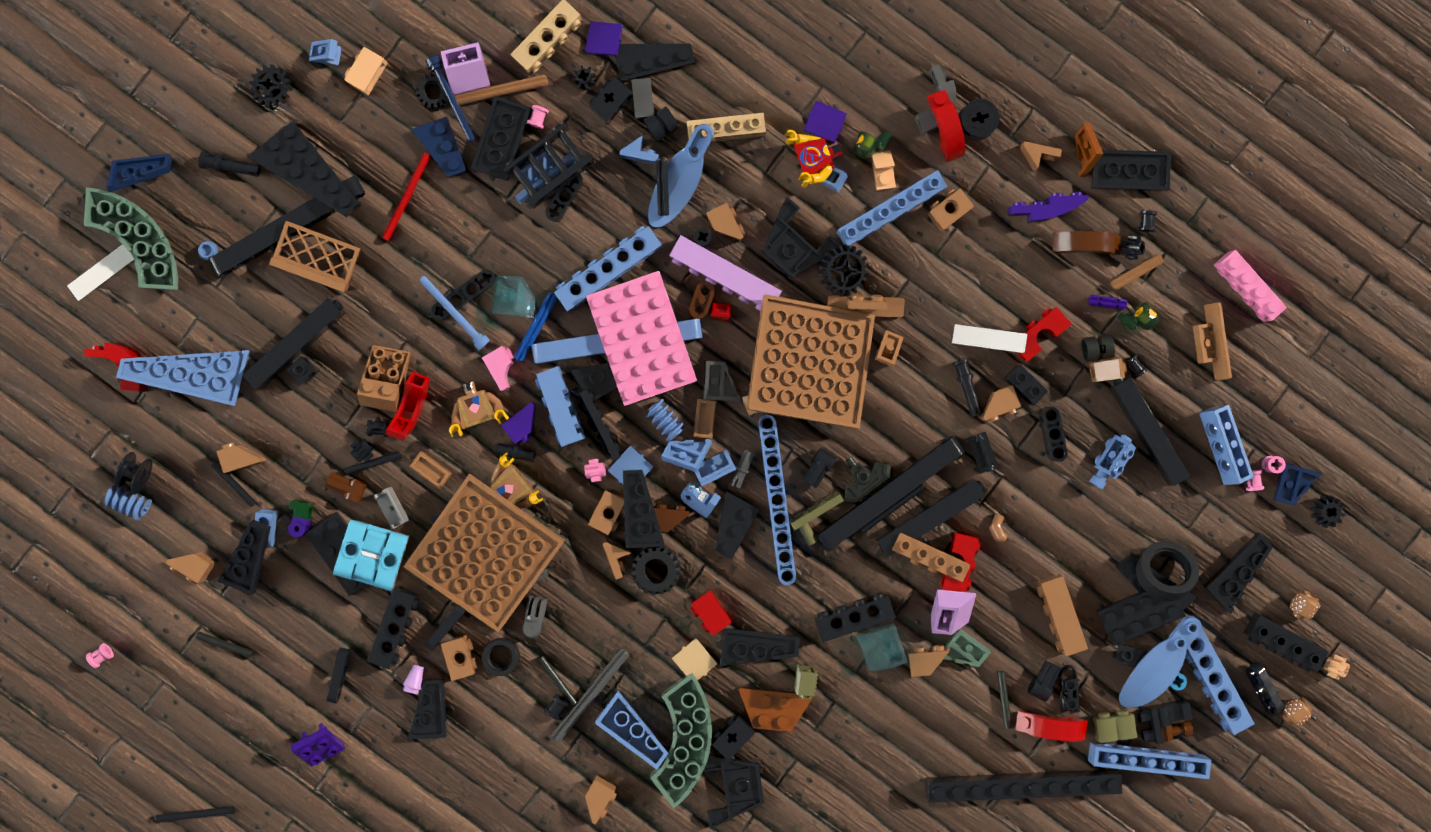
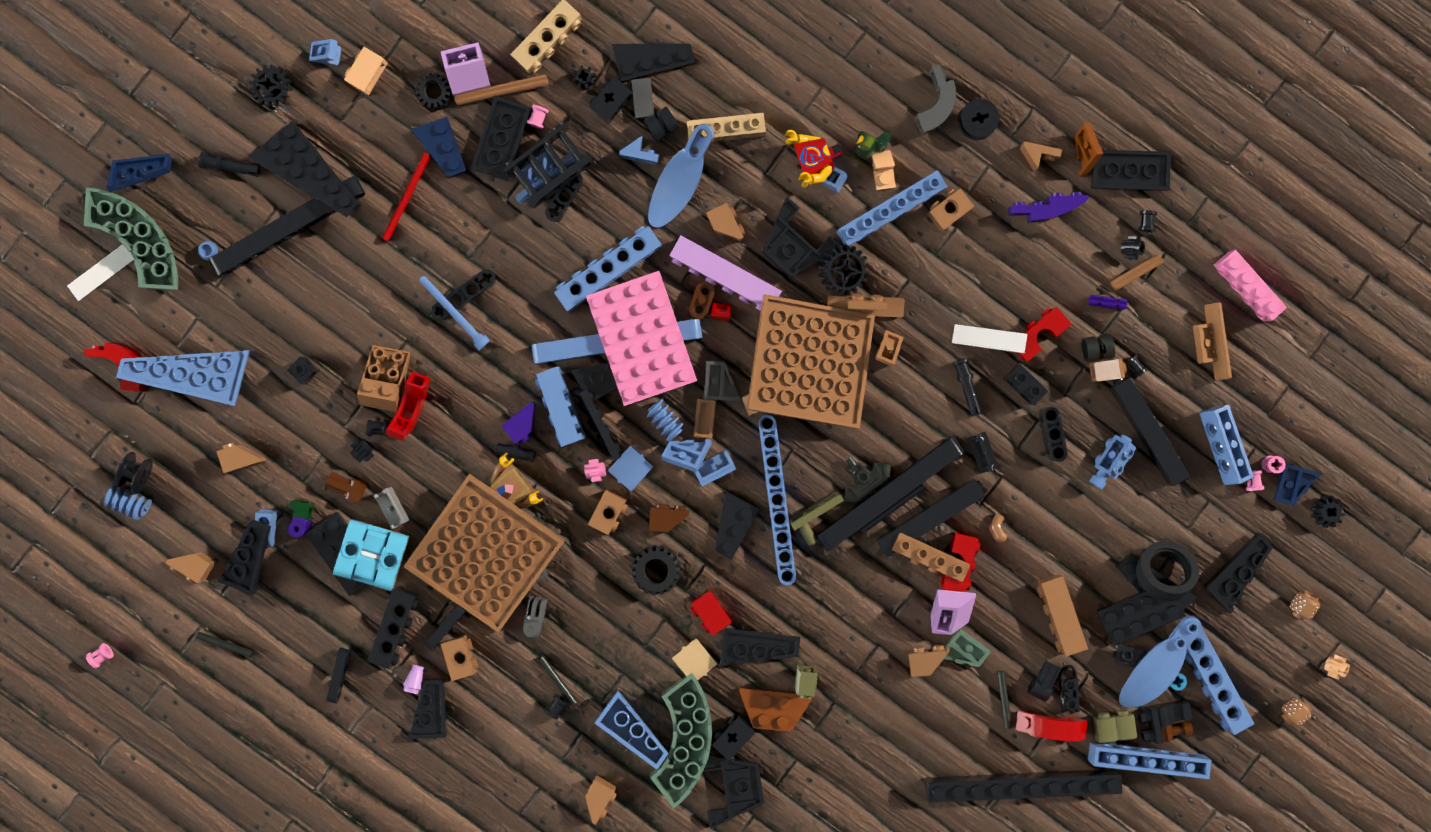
(195, 814): black bar -> none
(234, 484): black bar -> none
(294, 343): black brick -> none
(307, 271): medium nougat fence -> none
(317, 746): dark purple plate -> none
(373, 462): black bar -> none
(430, 469): medium nougat tile -> none
(435, 64): dark blue piece -> none
(475, 409): medium nougat torso -> none
(486, 657): black tyre -> none
(498, 365): bright pink arch -> none
(513, 297): clear light blue slope -> none
(535, 327): blue axle -> none
(590, 695): dark grey axle -> none
(604, 38): dark purple piece -> none
(613, 553): medium nougat slope -> none
(640, 517): black wing -> none
(662, 186): black axle -> none
(699, 499): medium blue leg -> none
(705, 232): black bush -> none
(742, 468): dark grey axle -> none
(821, 464): black piece -> none
(825, 121): dark purple piece -> none
(882, 648): clear light blue slope -> none
(883, 614): black brick -> none
(949, 125): red arch -> none
(1000, 402): medium nougat slope -> none
(1086, 241): reddish brown arch -> none
(1143, 317): clear green piece -> none
(1269, 699): black beam -> none
(1286, 642): black brick -> none

